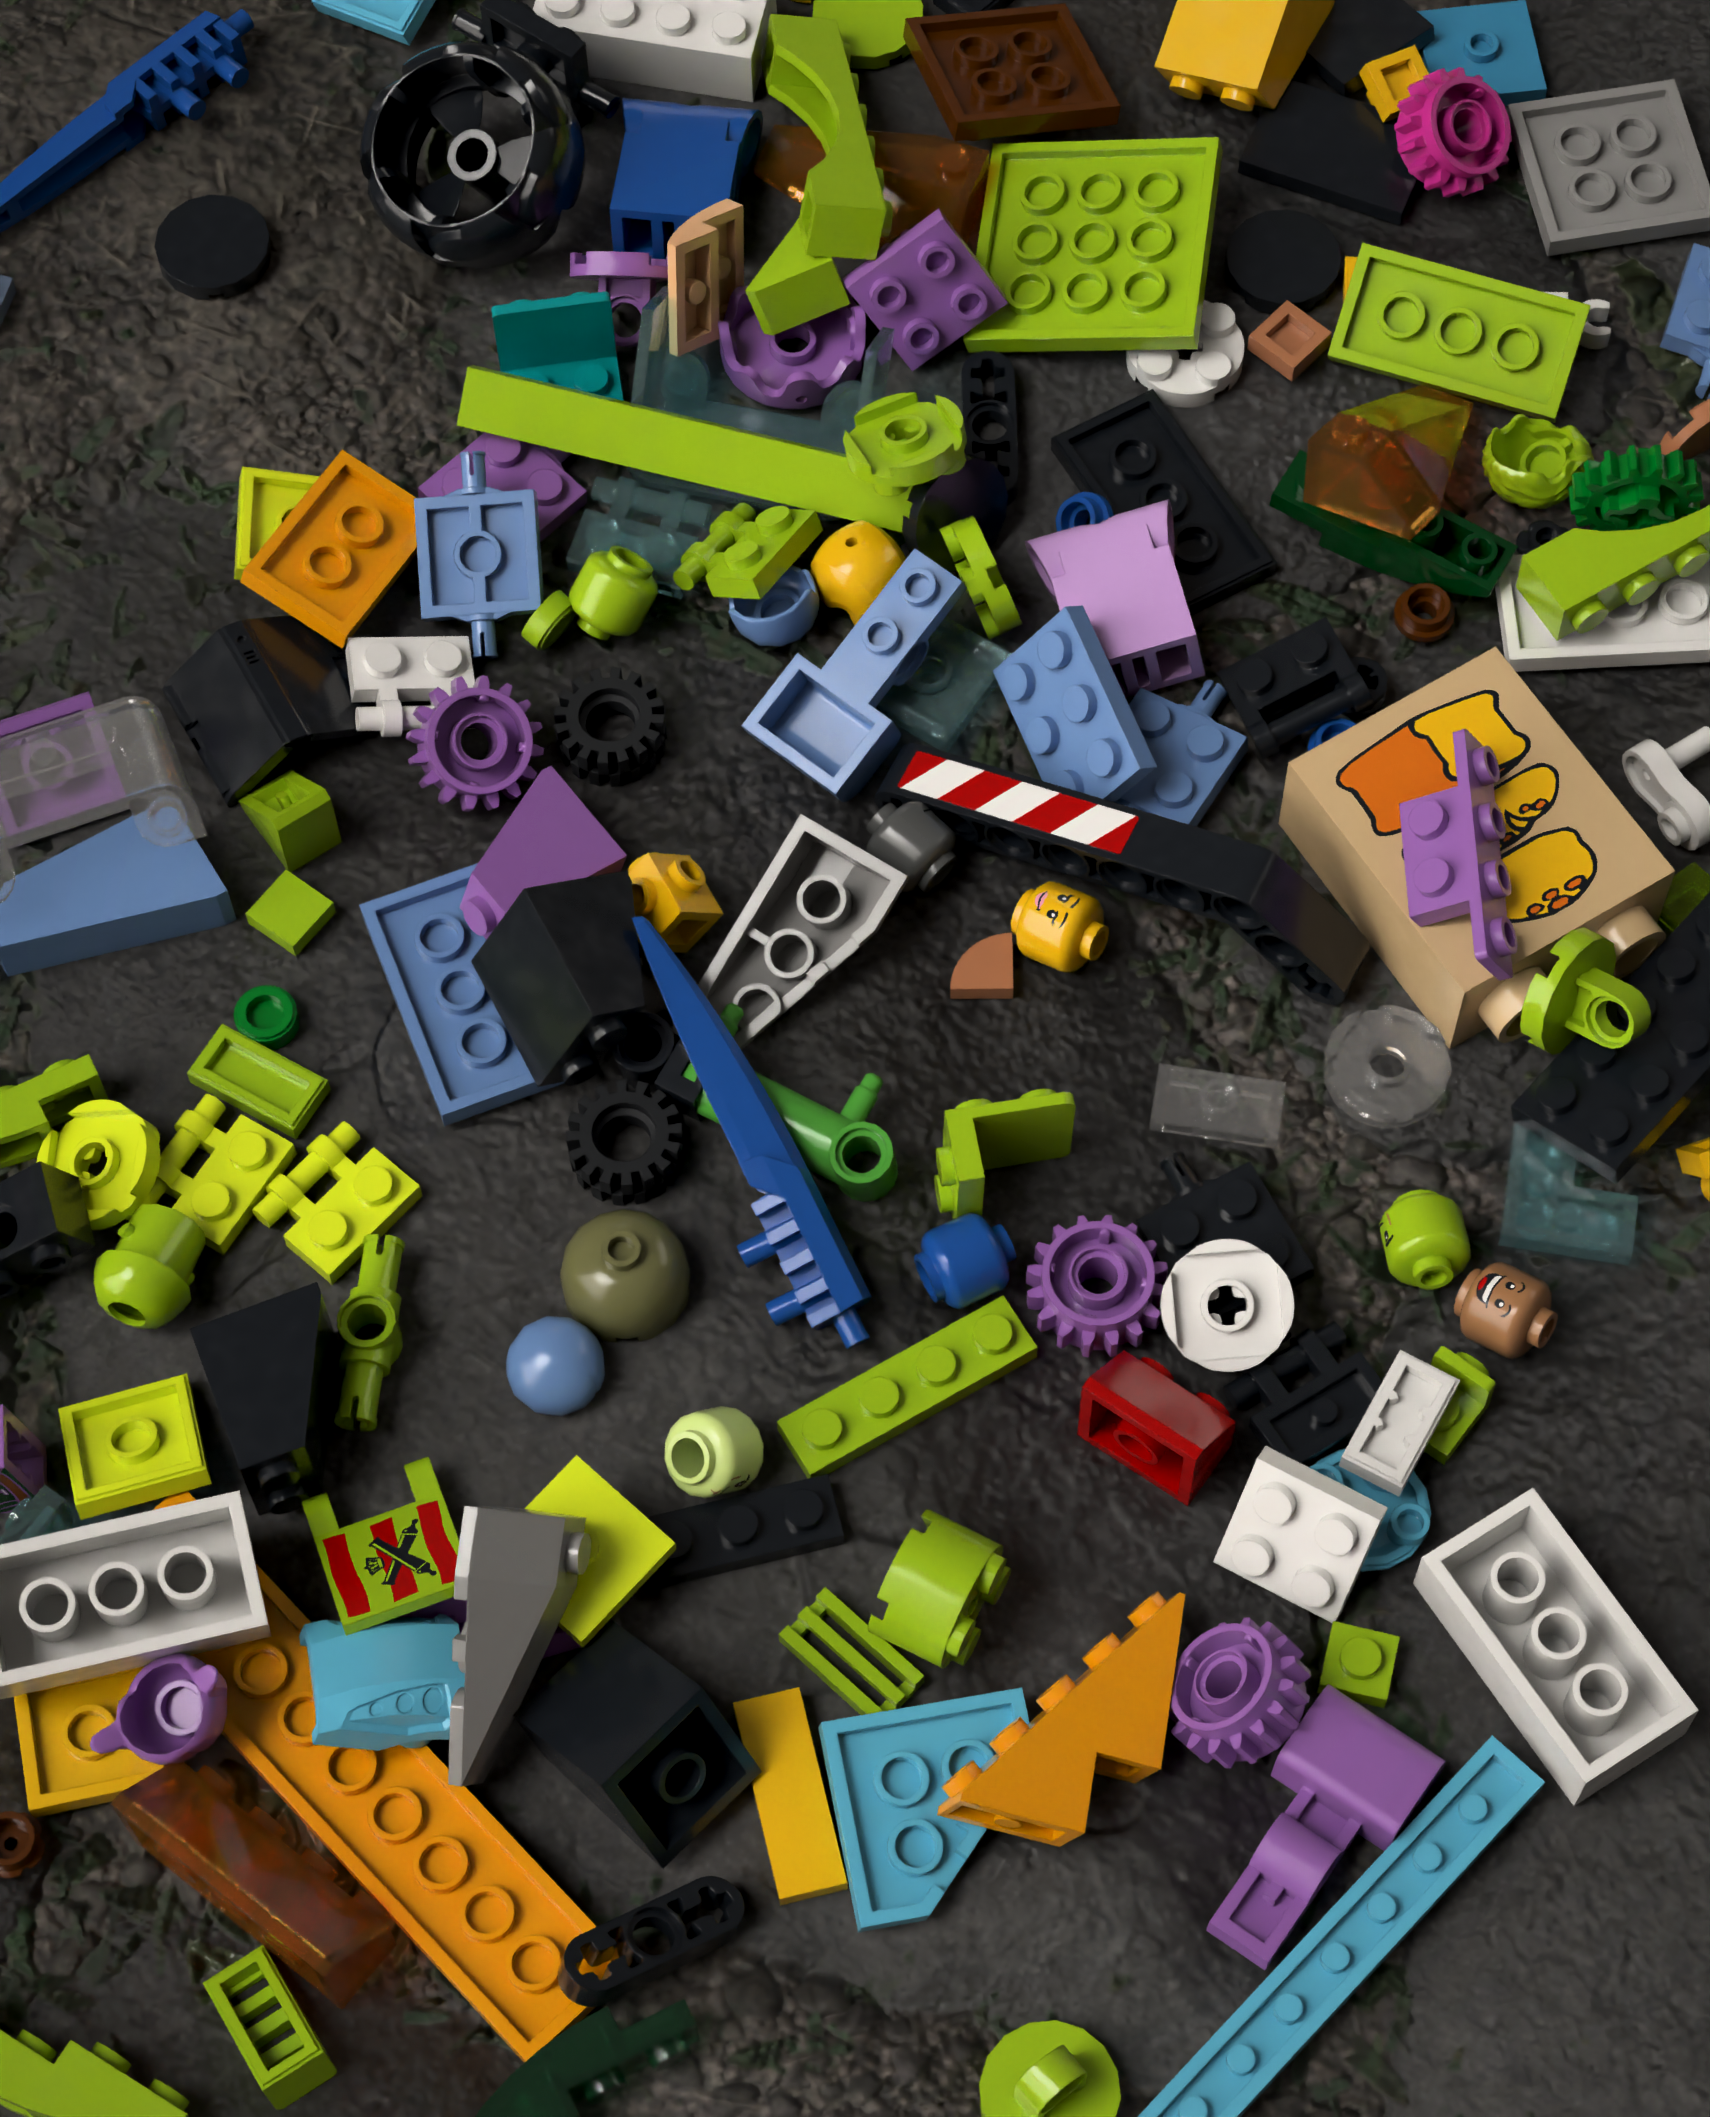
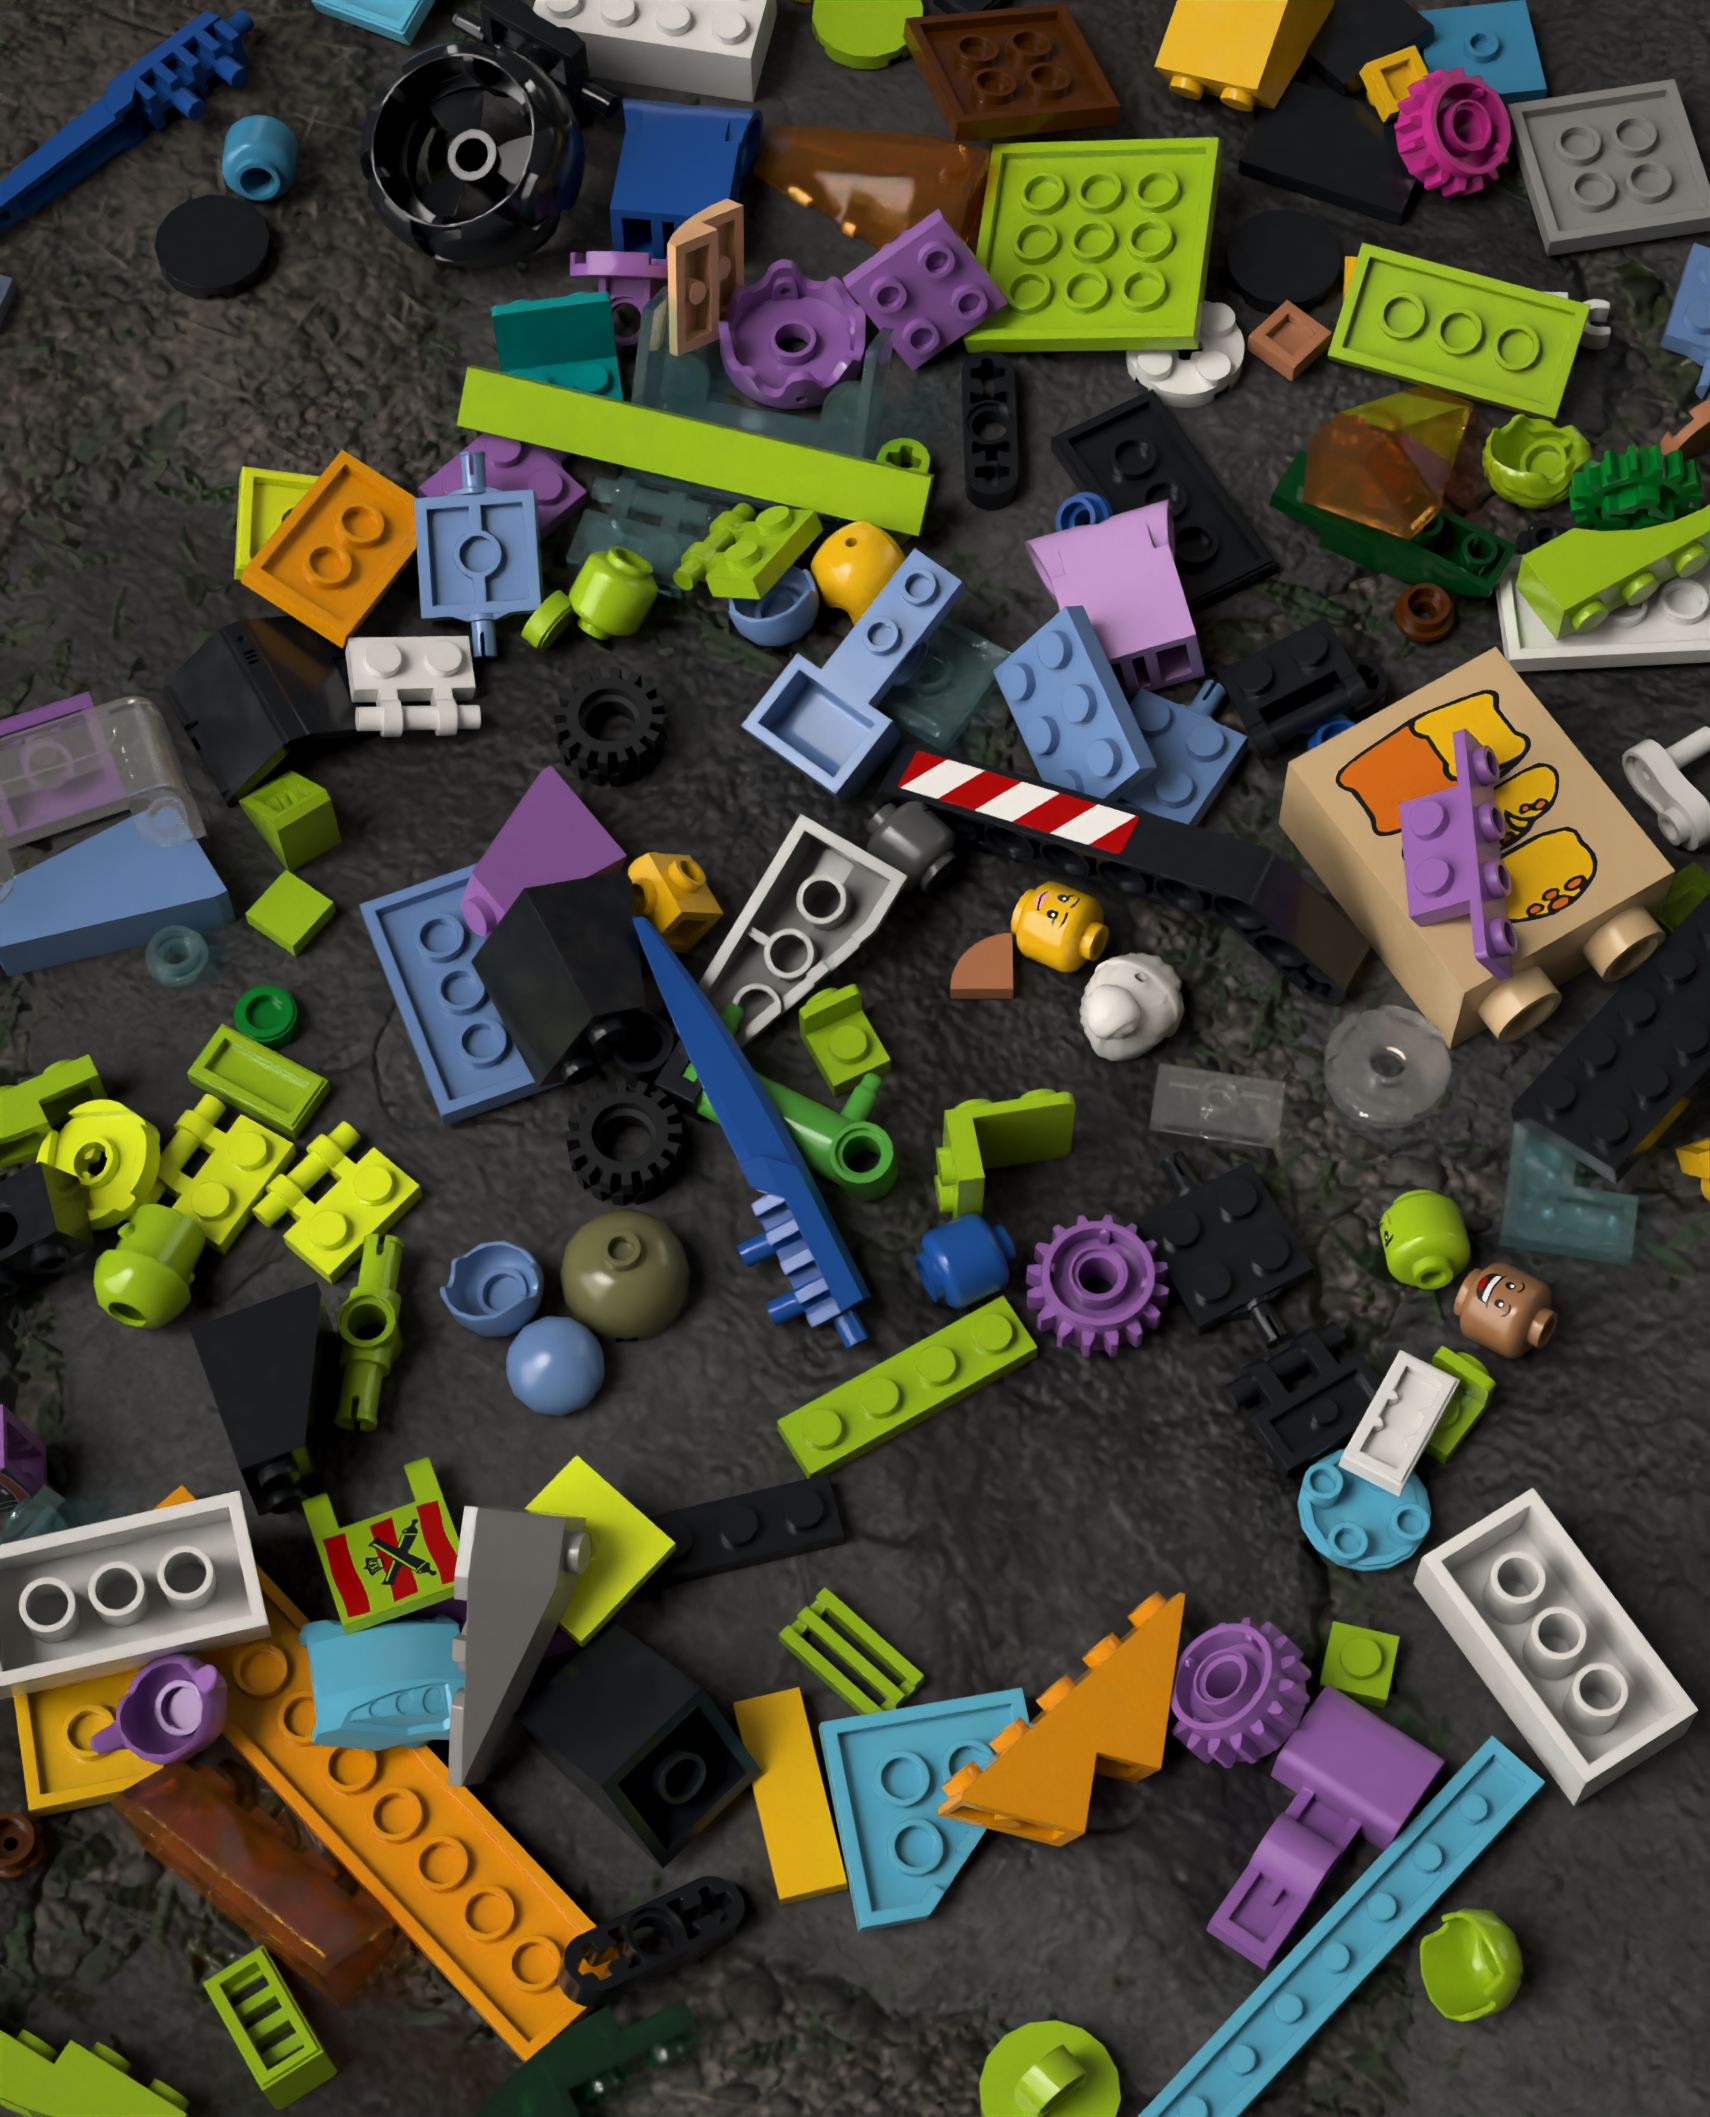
(134, 1446): neon yellow plate -> none
(174, 941): none -> clear light blue plate
(260, 158): none -> dark azure head
(494, 1288): none -> medium blue hair
(502, 724): medium lavender gear -> none
(713, 1452): yellowish green head -> none
(795, 286): lime slope -> none
(841, 1038): none -> lime bracket
(843, 193): lime arch -> none
(932, 445): lime plate -> none
(939, 1590): lime brick -> none
(973, 491): black tile -> none
(981, 576): lime plate -> none
(1131, 1015): none -> white piece
(1154, 1424): red slope -> none
(1252, 1277): white plate -> none
(1300, 1534): white plate -> none
(1471, 1965): none -> lime hair
(1577, 994): lime tile -> none

